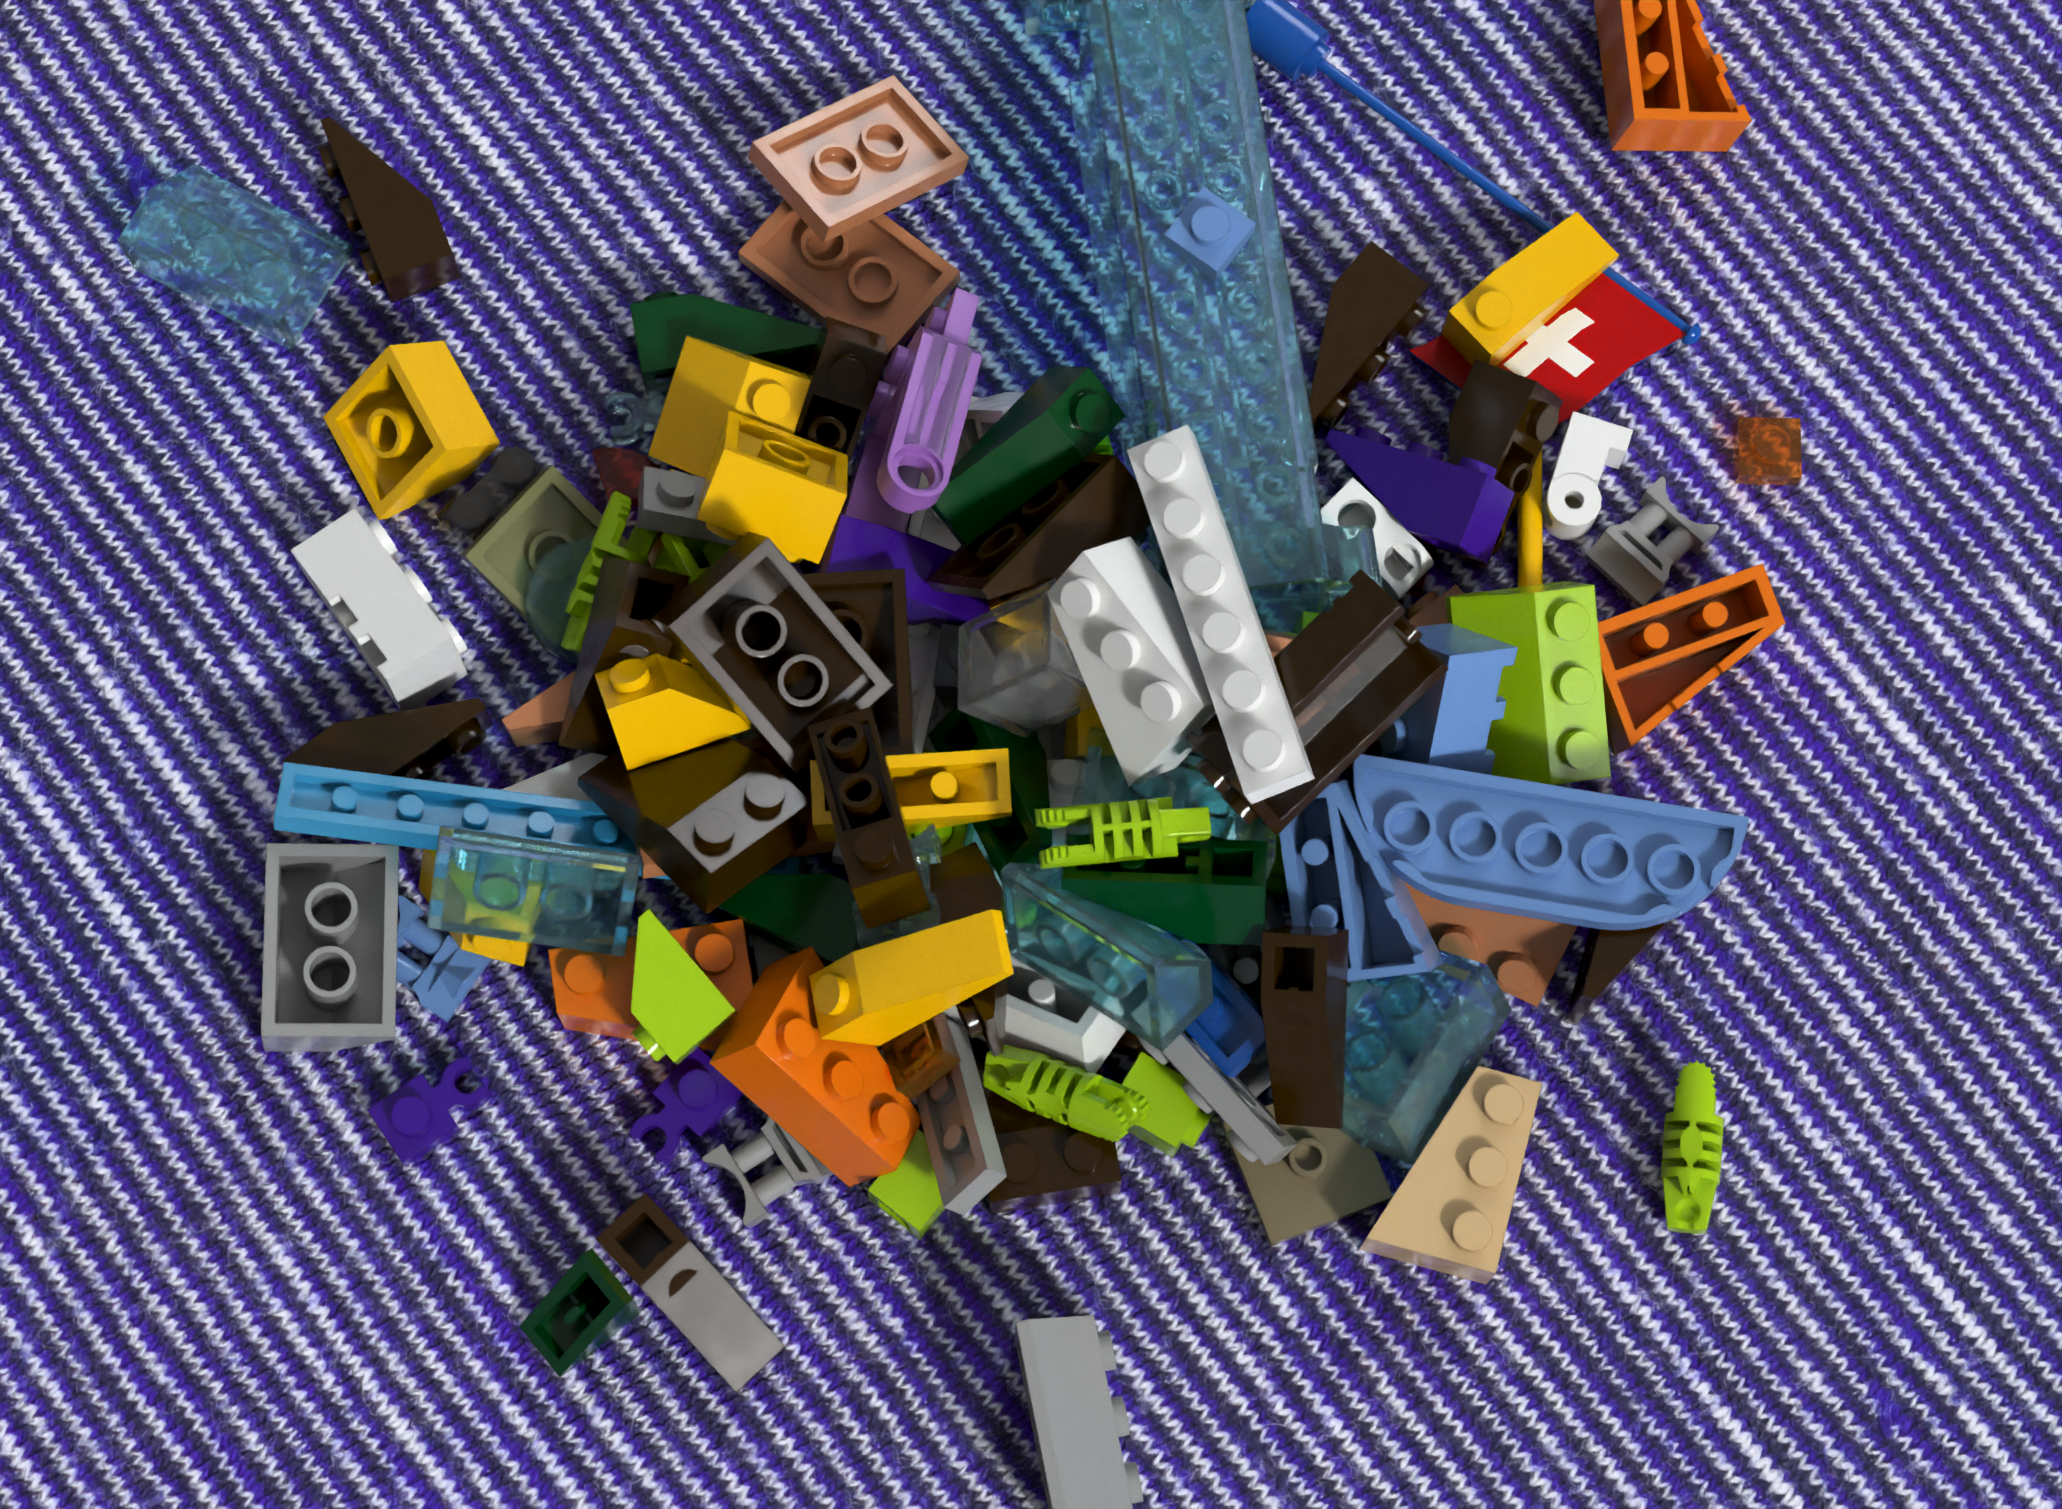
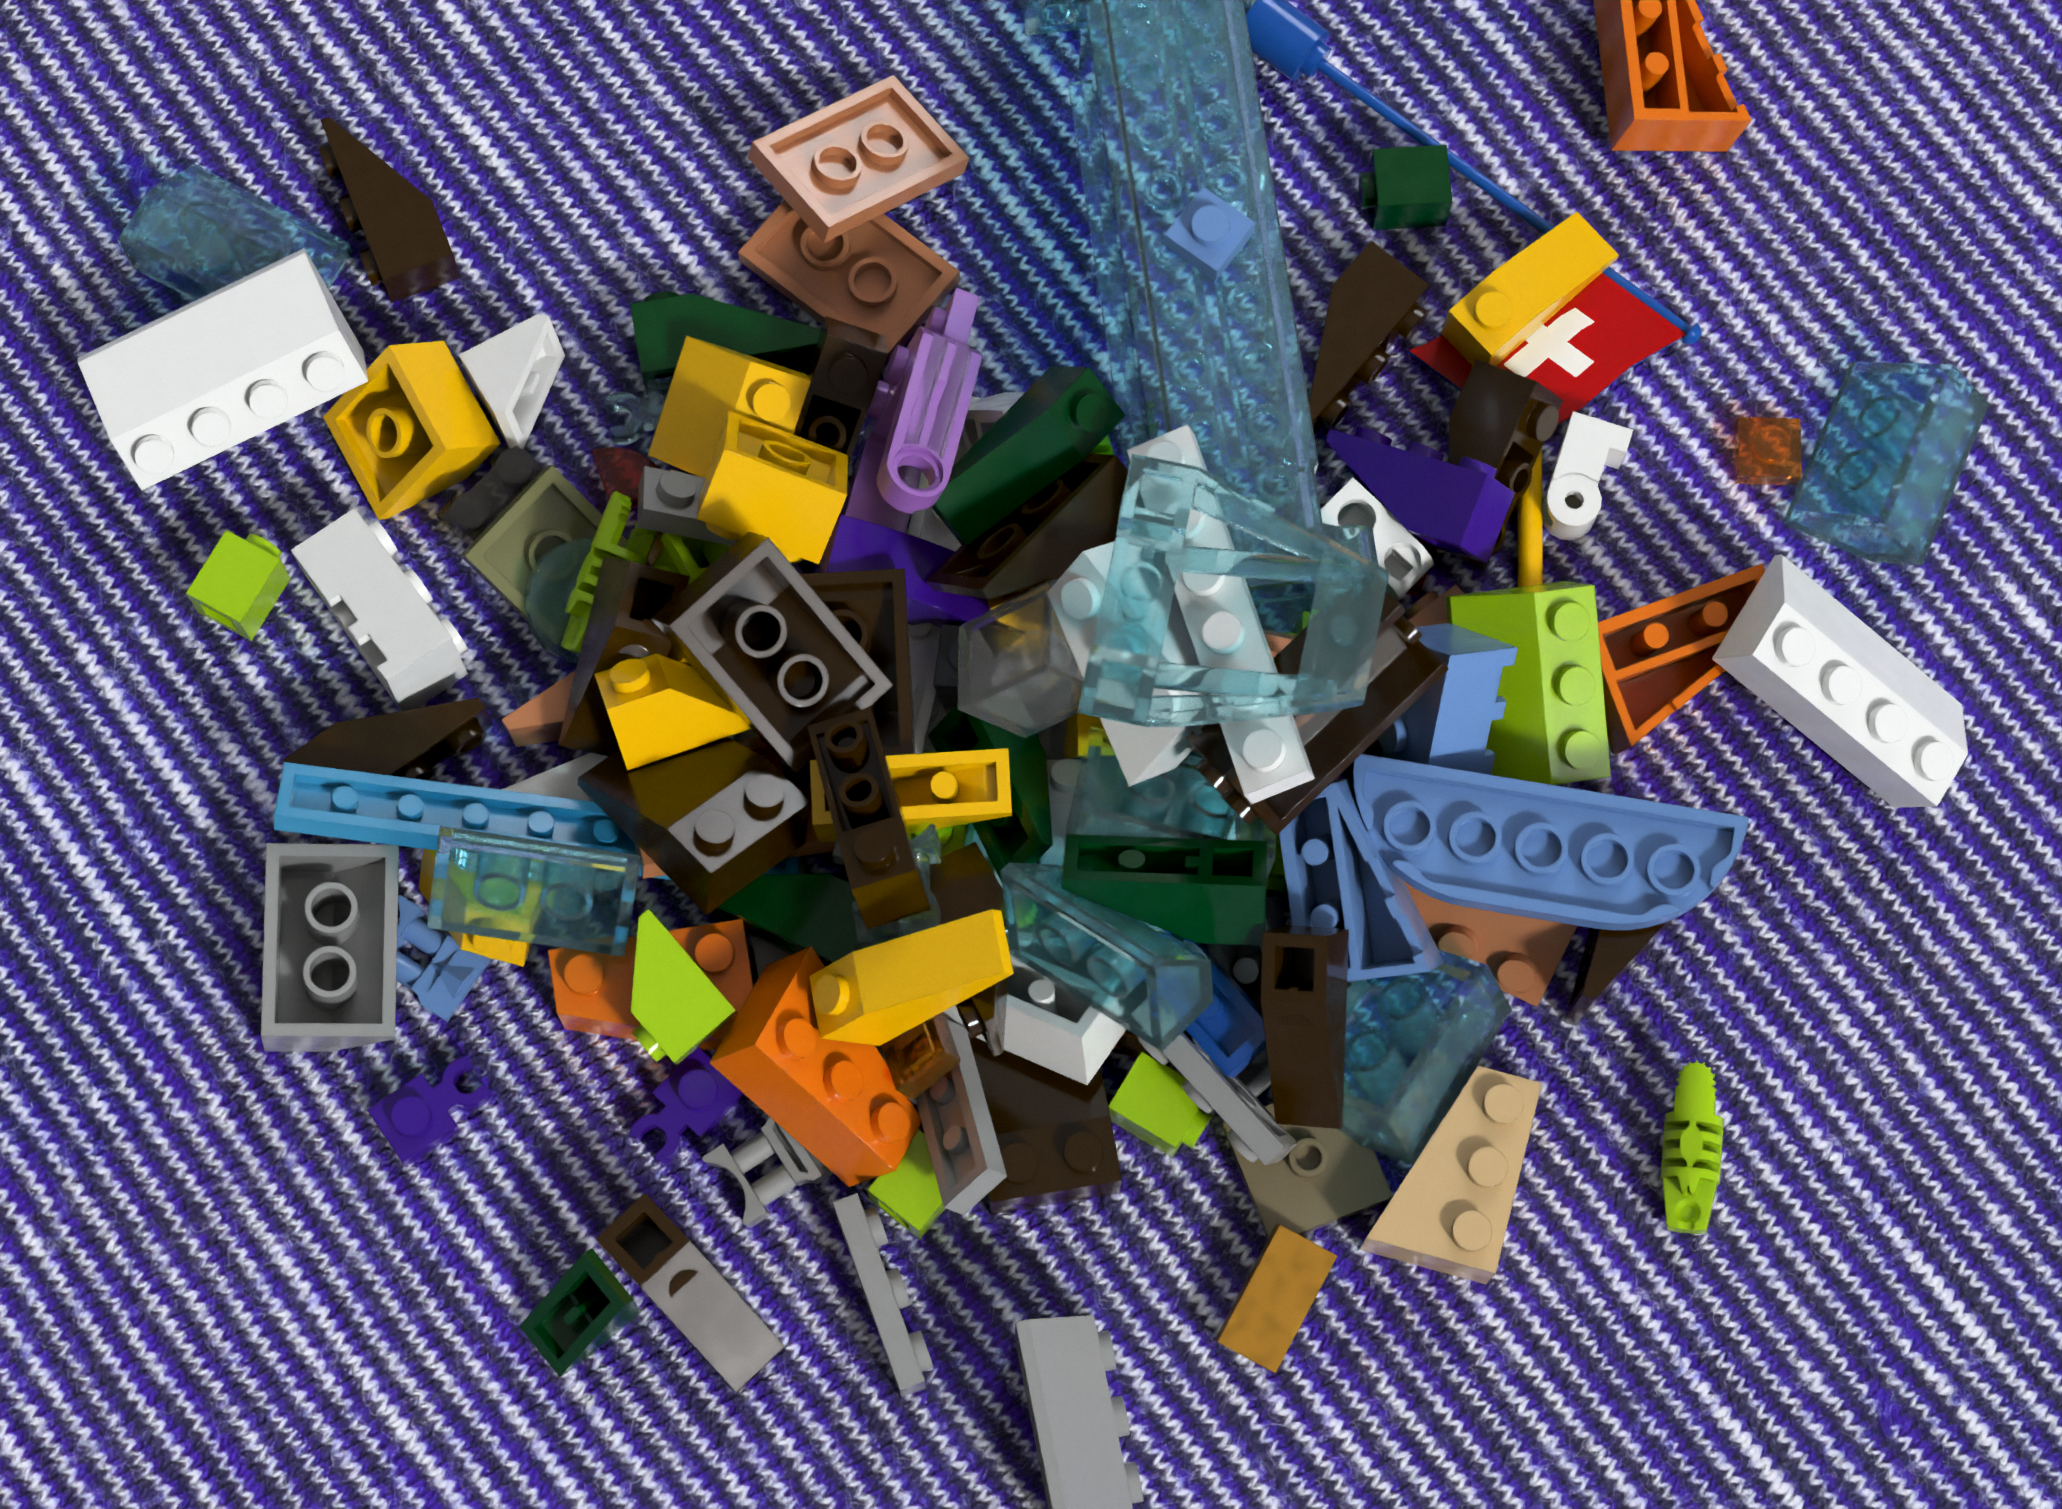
(223, 369): none -> white slope
(239, 583): none -> lime brick
(515, 375): none -> white slope
(883, 1293): none -> light grey plate
(1064, 1092): lime hinge -> none
(1123, 831): lime hinge -> none
(1140, 592): none -> clear light blue windscreen
(1275, 1298): none -> pearl gold tile
(1407, 187): none -> dark green brick
(1633, 560): light grey piece -> none
(1845, 688): none -> white slope
(1888, 460): none -> clear light blue slope

